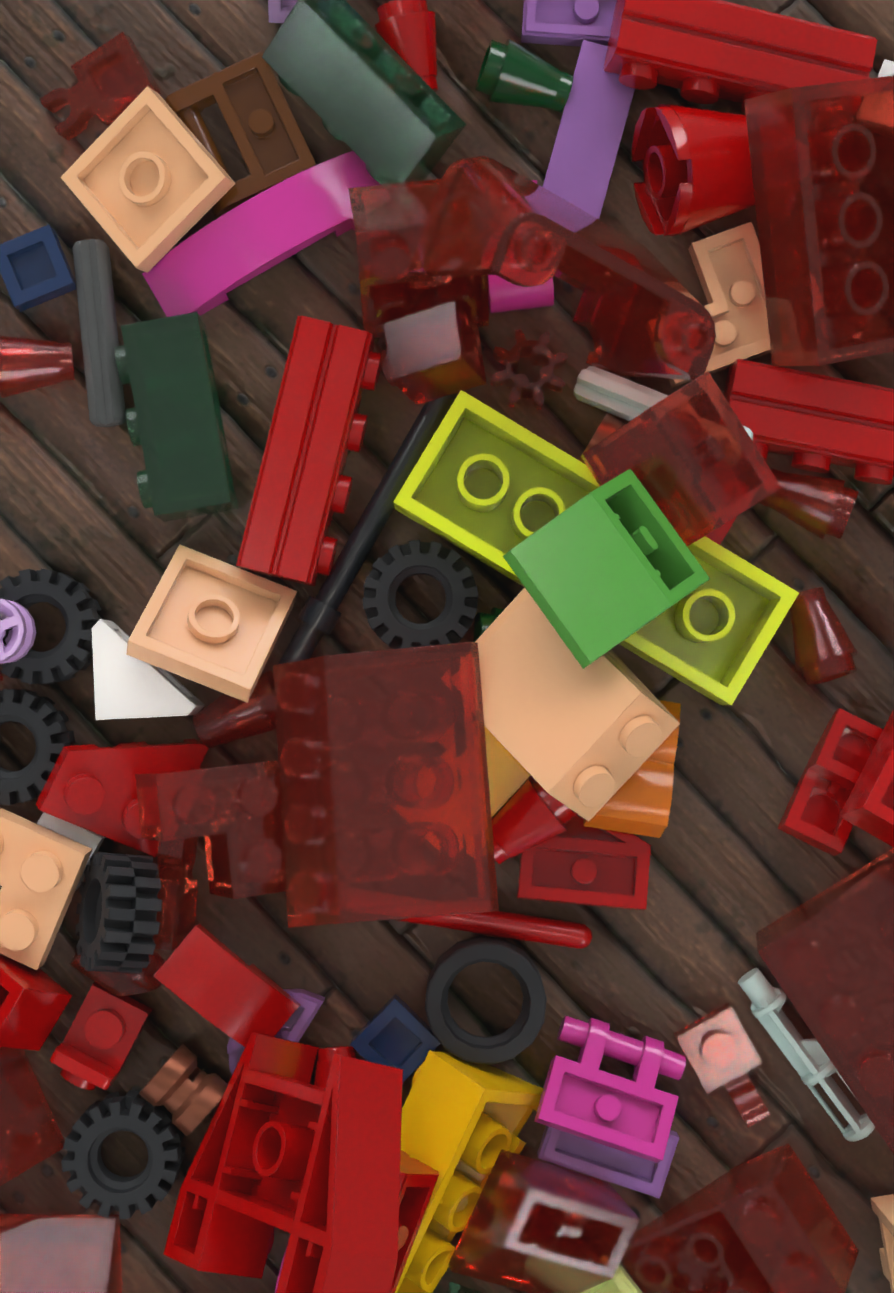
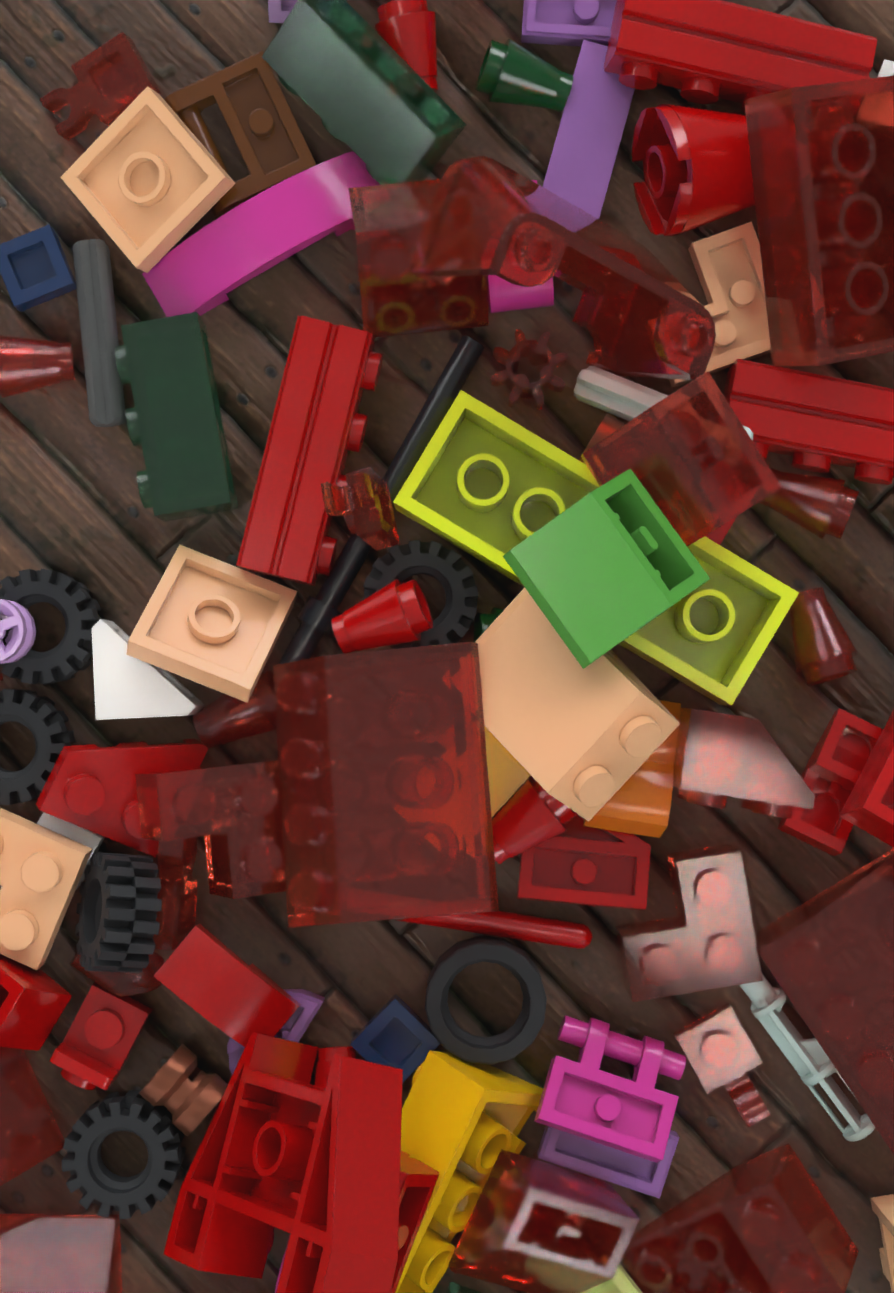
(365, 507): none -> clear red plate
(384, 618): none -> red cone
(433, 353): clear red brick -> none
(708, 940): none -> clear red brick
(735, 758): none -> clear red slope

